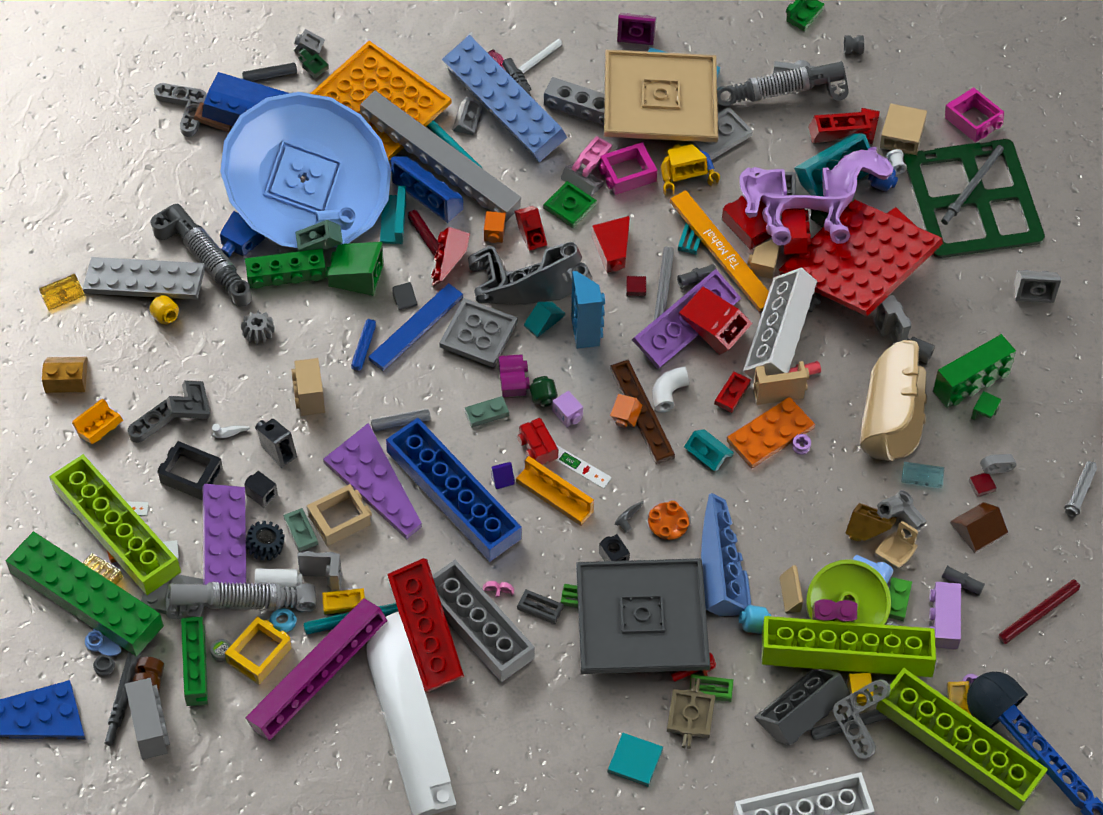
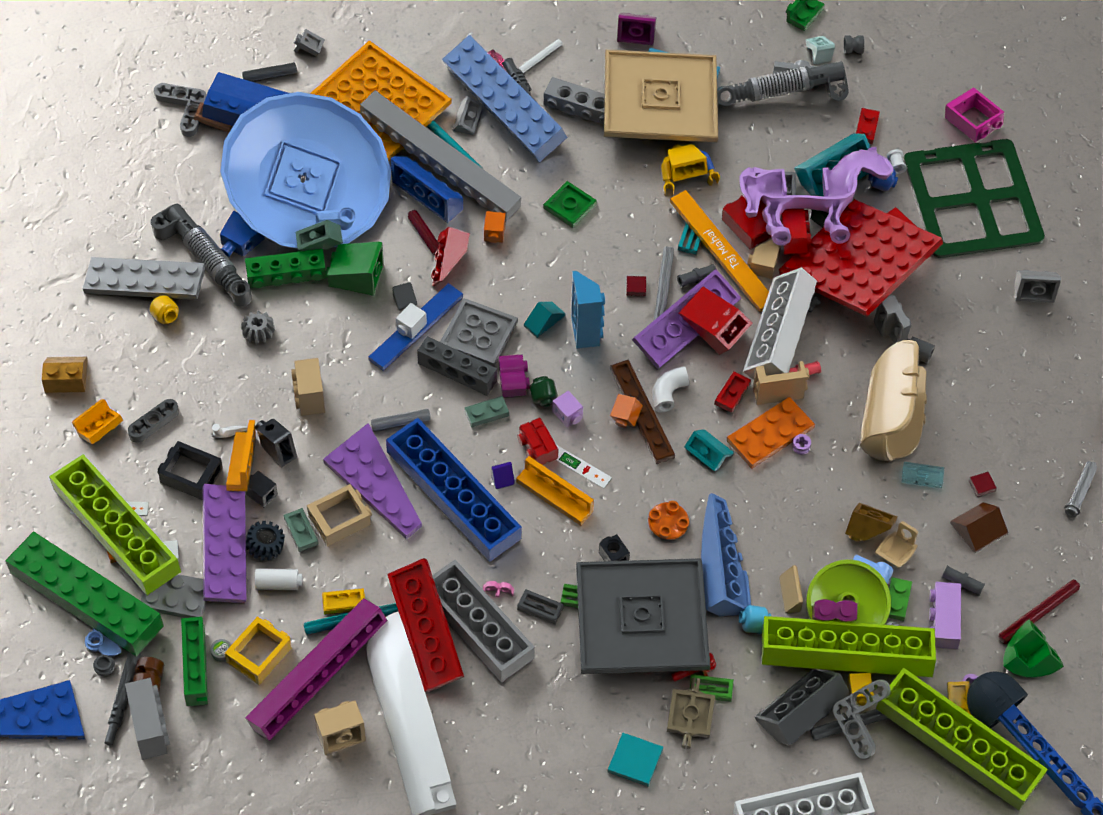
(61, 292): clear yellow slope -> none
(116, 574): clear yellow slope -> none
(193, 404): dark grey plate -> none
(216, 595): light grey piece -> none
(241, 459): none -> light orange fence
(287, 626): medium azure piece -> none
(312, 64): dark green plate -> none
(322, 565): light grey bracket -> none
(340, 727): none -> tan brick
(363, 345): blue axle -> none
(394, 218): teal panel -> none
(411, 321): none -> white brick
(457, 366): none -> dark grey brick
(531, 227): red slope -> none
(532, 284): dark grey piece -> none
(588, 184): light grey slope -> none
(591, 155): bright pink hinge -> none
(612, 242): red slope -> none
(622, 519): dark grey bar -> none
(633, 181): dark pink window -> none
(730, 133): light grey plate -> none
(821, 49): none -> light aqua slope
(837, 126): red slope -> none
(901, 506): light grey piece -> none
(903, 129): tan brick -> none
(955, 207): dark grey bar -> none
(974, 371): green brick -> none
(986, 405): green panel -> none
(998, 463): light grey beam -> none
(1030, 653): none -> green brick

